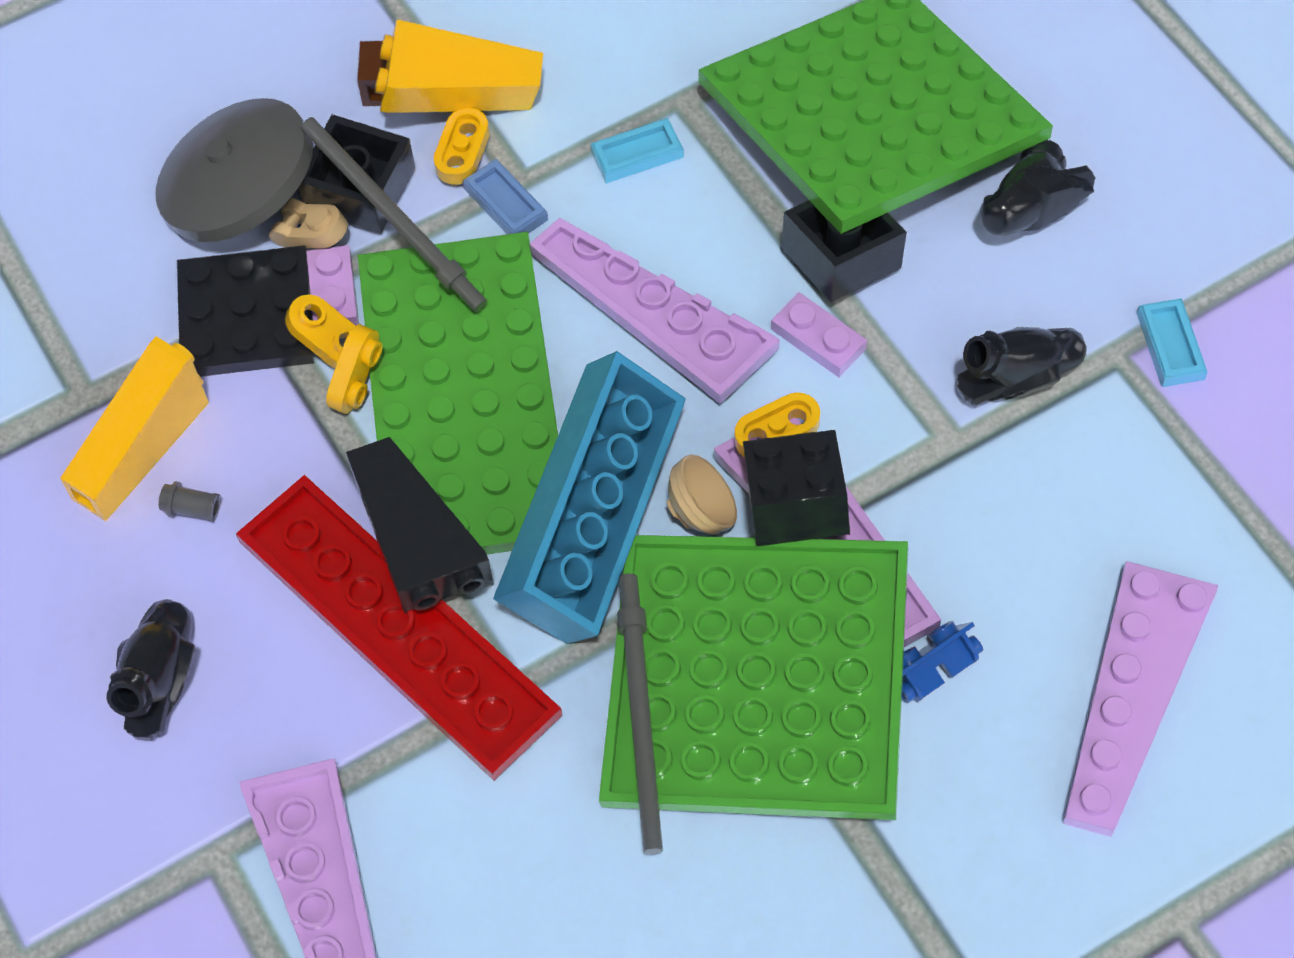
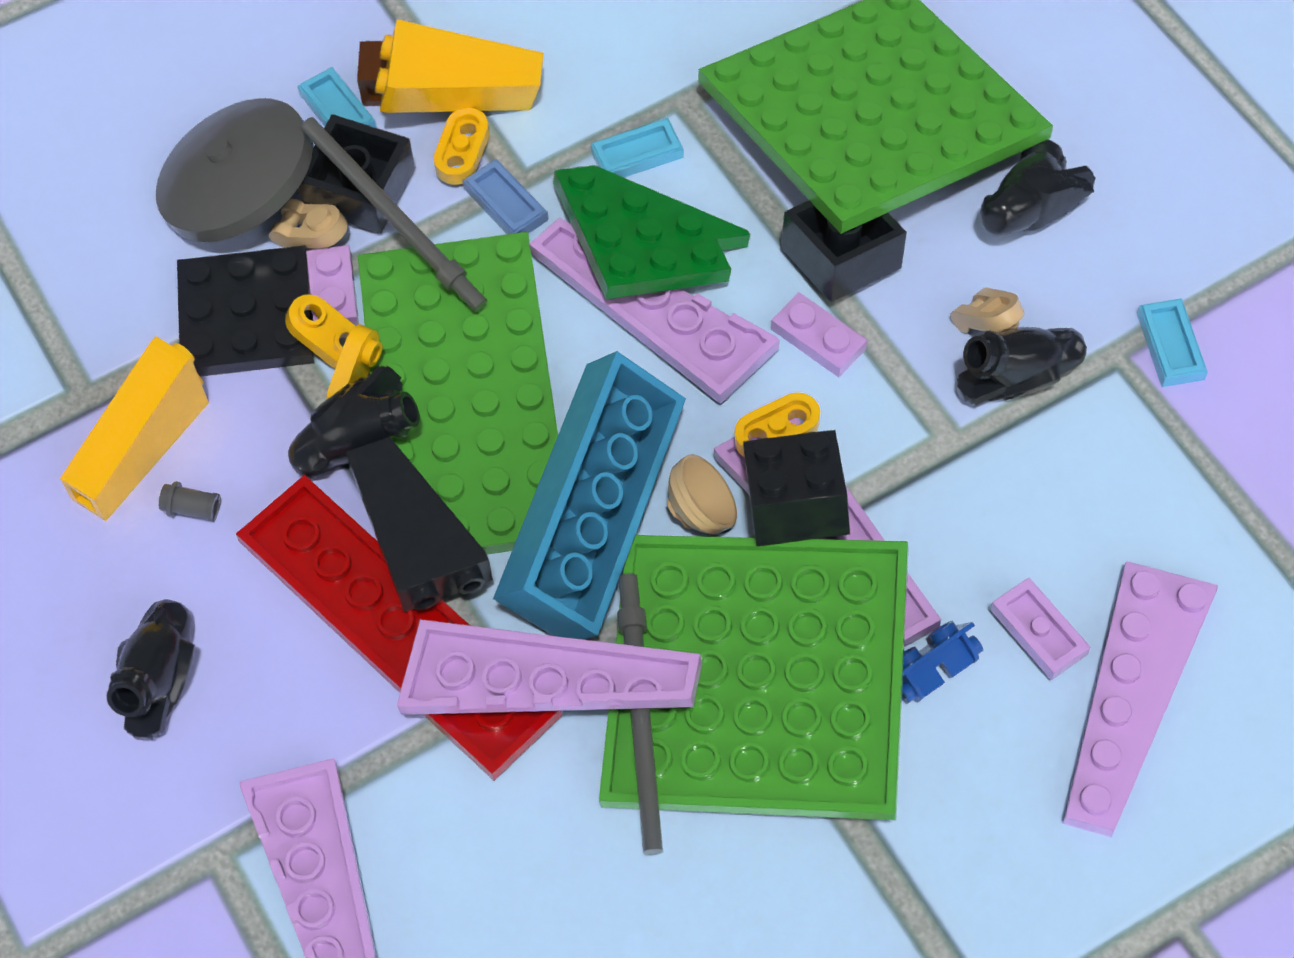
(330, 95): none -> medium azure tile
(353, 418): none -> black animal
(514, 671): none -> lavender wing
(642, 237): none -> green wing
(989, 311): none -> tan plate
(1040, 628): none -> lavender plate

